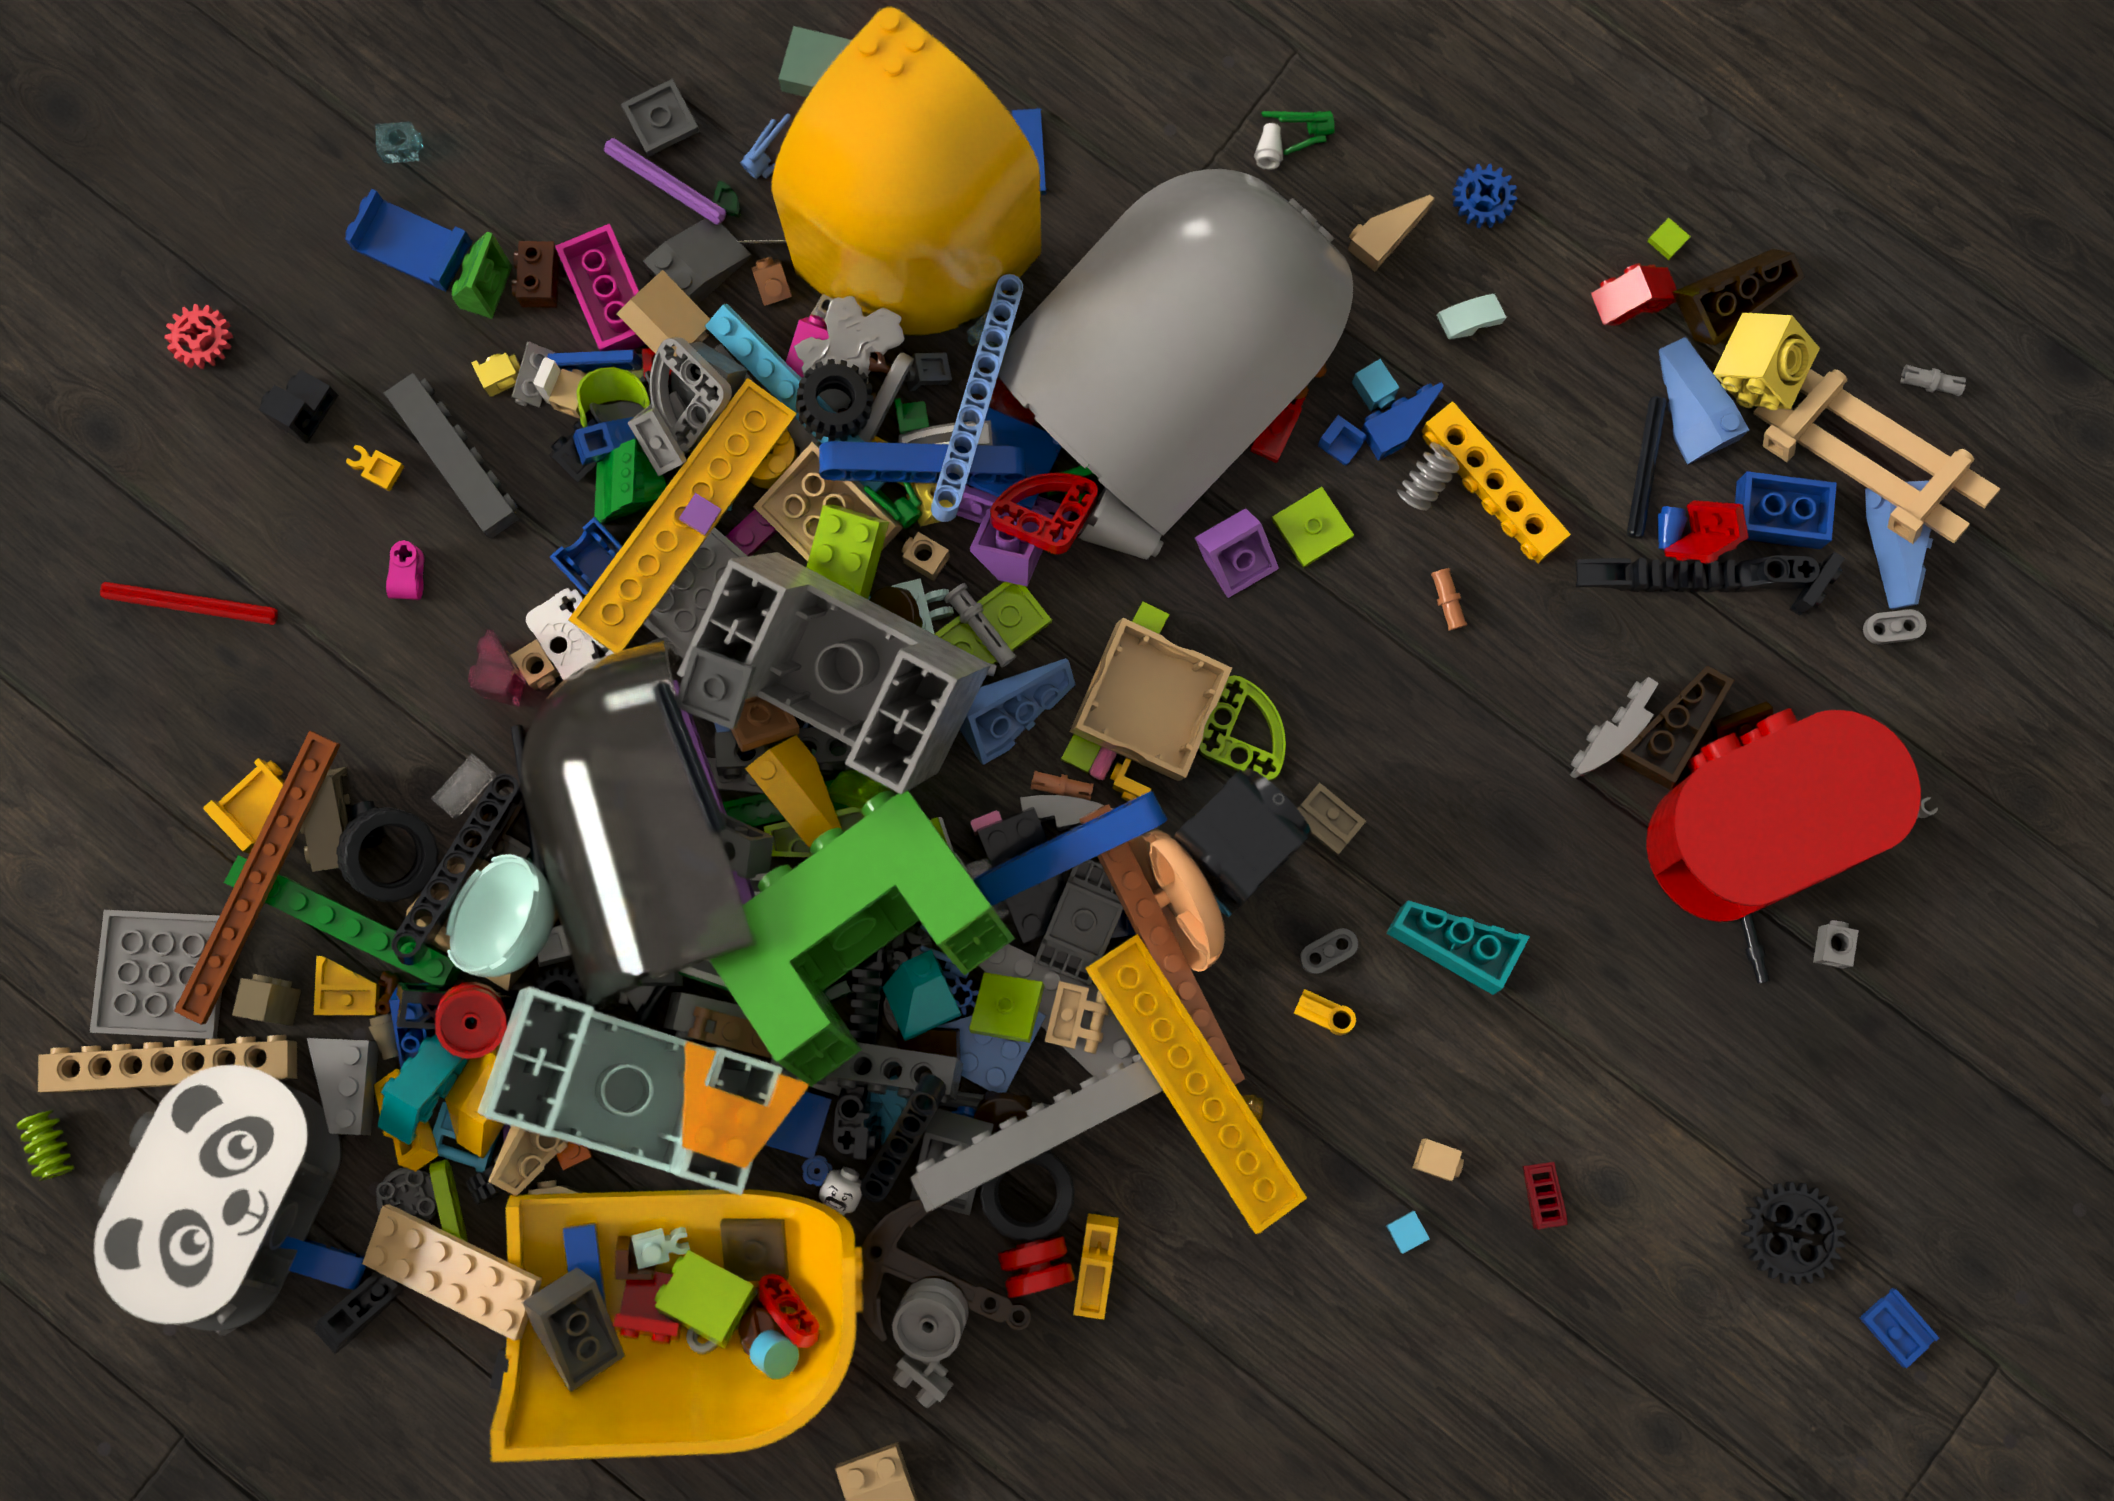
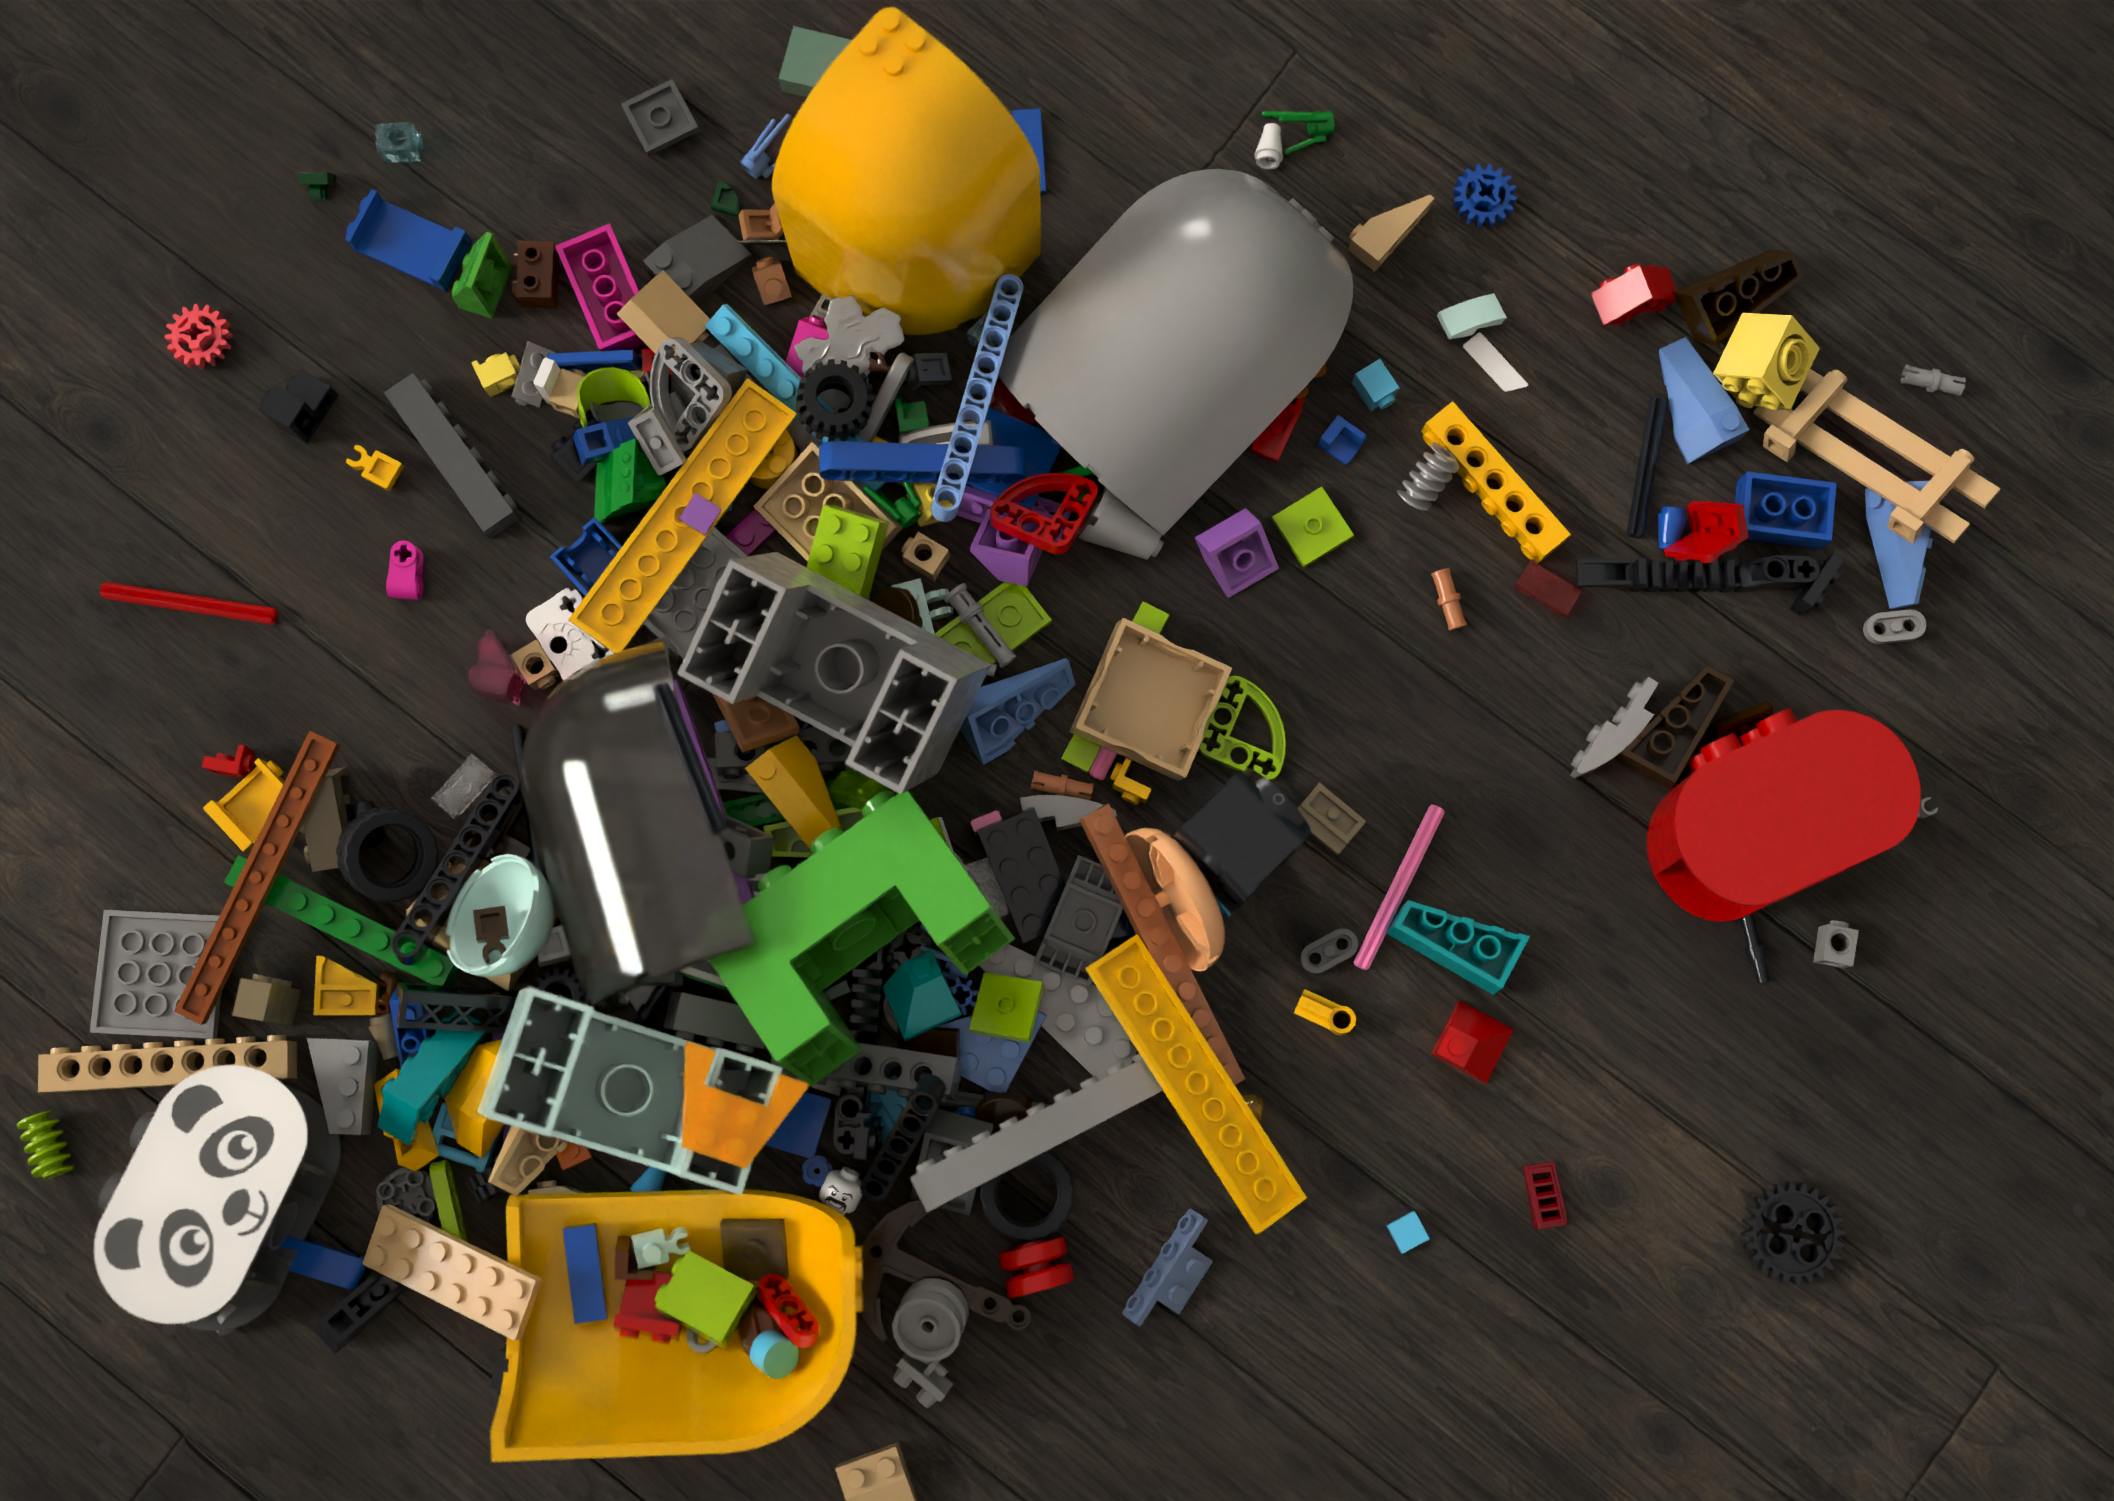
(231, 766): none -> red bracket
(317, 183): none -> dark green tile
(467, 1001): red wheel -> none
(491, 928): none -> dark brown plate
(574, 1327): dark grey slope -> none
(650, 1180): none -> dark azure cone
(665, 181): medium lavender axle -> none
(715, 687): dark grey plate -> none
(727, 1032): medium nougat plate -> none
(760, 224): none -> medium nougat bracket
(1067, 1017): tan plate -> none
(1071, 848): blue beam -> none
(1096, 1266): yellow slope -> none
(1173, 1273): none -> sand blue bracket
(1393, 429): blue slope -> none
(1399, 887): none -> bright pink axle
(1438, 1160): tan brick -> none
(1472, 1042): none -> red slope
(1494, 363): none -> white sticker
(1548, 588): none -> clear red plate
(1668, 238): lime tile -> none
(1899, 1328): blue plate -> none

